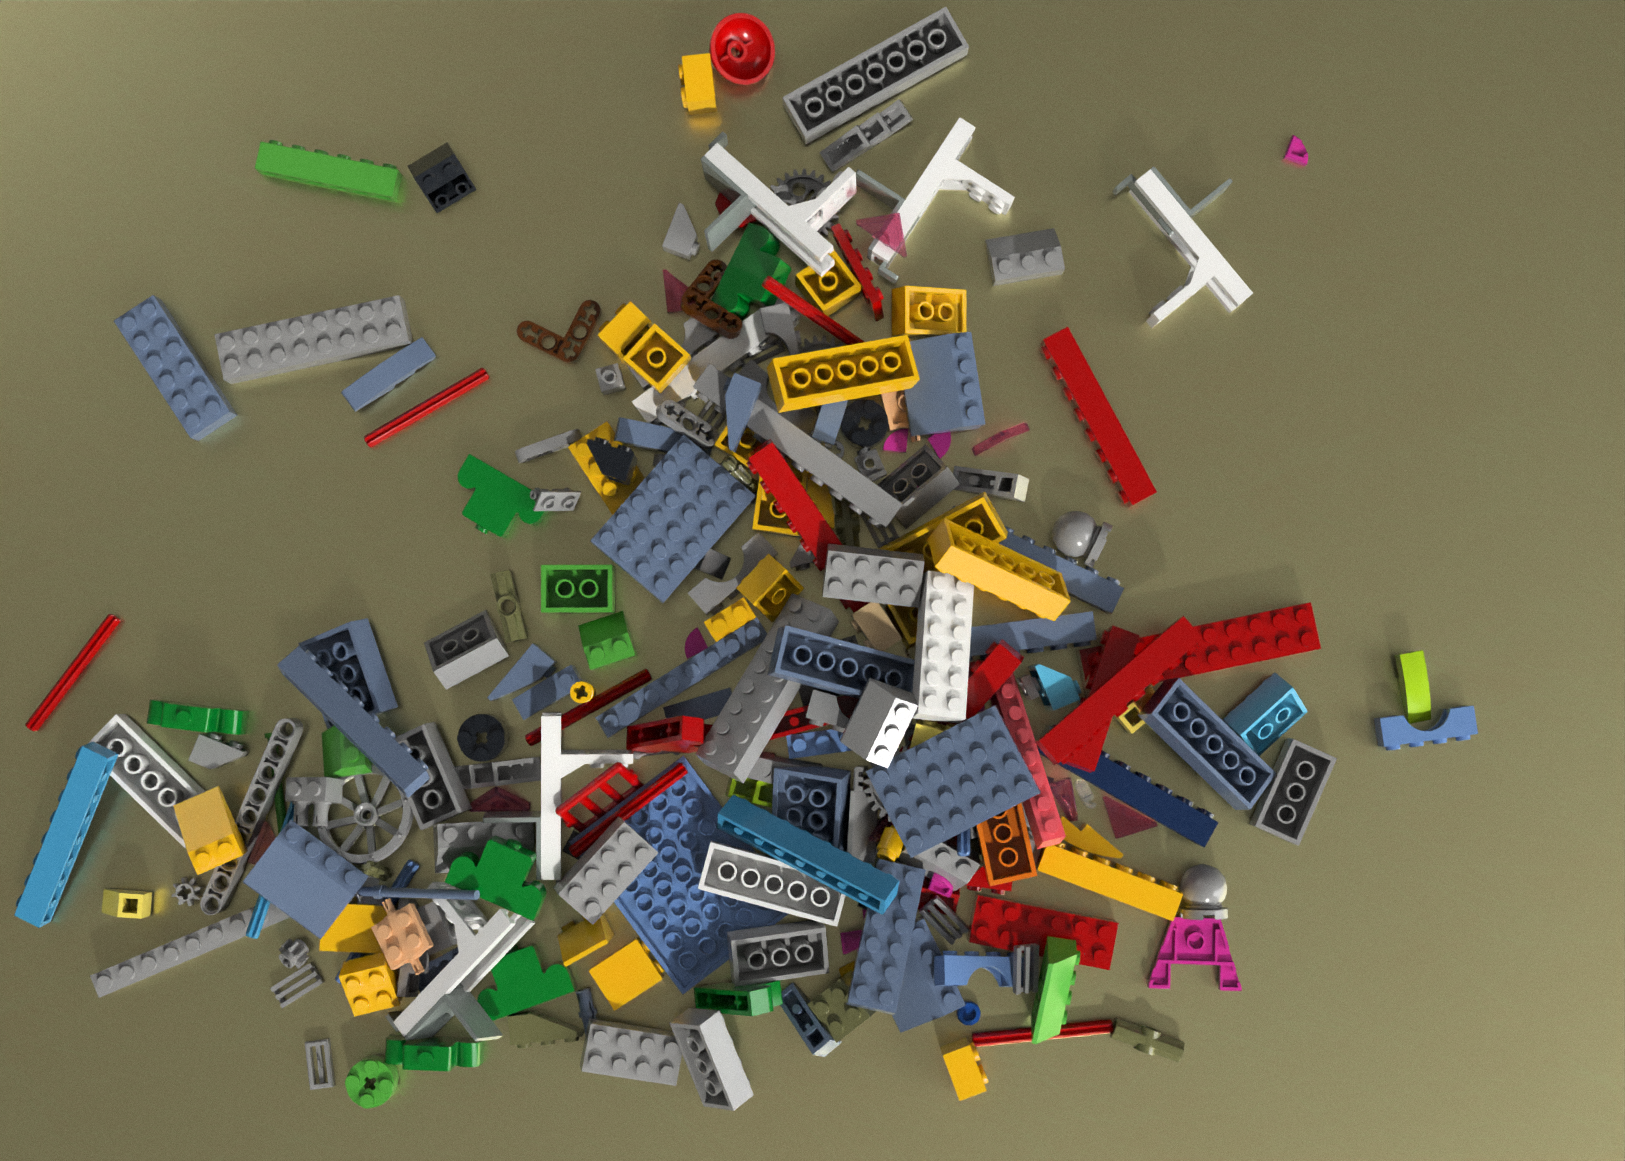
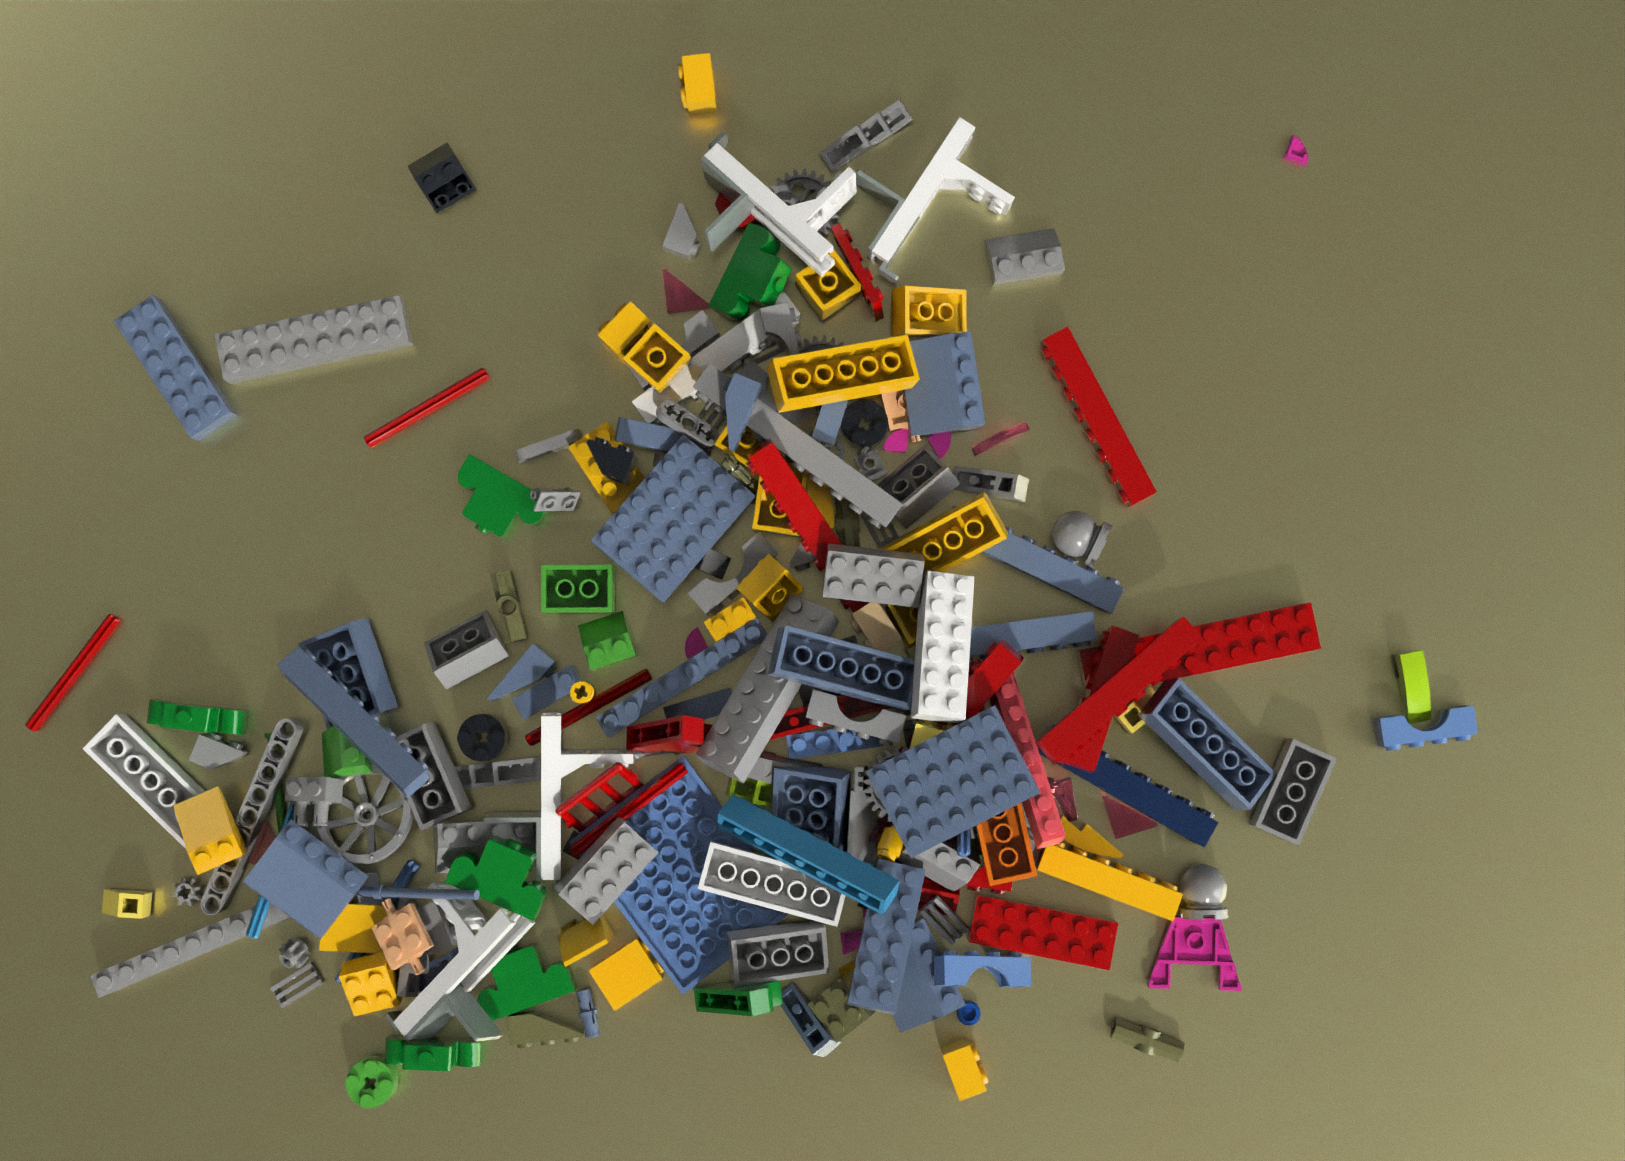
(65, 834): dark azure brick -> none
(328, 171): bright green brick -> none
(329, 1064): light grey tile -> none
(376, 870): olive axle -> none
(388, 374): sand blue slope -> none
(499, 800): clear pink tile -> none
(562, 343): reddish brown beam -> none
(610, 379): light grey brick -> none
(631, 1052): light grey brick -> none
(702, 298): reddish brown beam -> none
(711, 1058): light grey brick -> none
(752, 45): red hat -> none
(810, 311): red axle -> none
(875, 75): light grey brick -> none
(879, 722): light grey slope -> none
(886, 230): clear pink tile -> none
(940, 885): dark pink tile -> none
(998, 570): yellow brick -> none
(1024, 1034): red axle -> none
(1029, 686): white plate -> none
(1030, 968): light grey tile -> none
(1053, 988): bright green slope -> none
(1056, 688): medium azure slope -> none
(1085, 793): clear piece -> none
(1176, 223): white piece -> none
(1266, 714): medium azure slope -> none

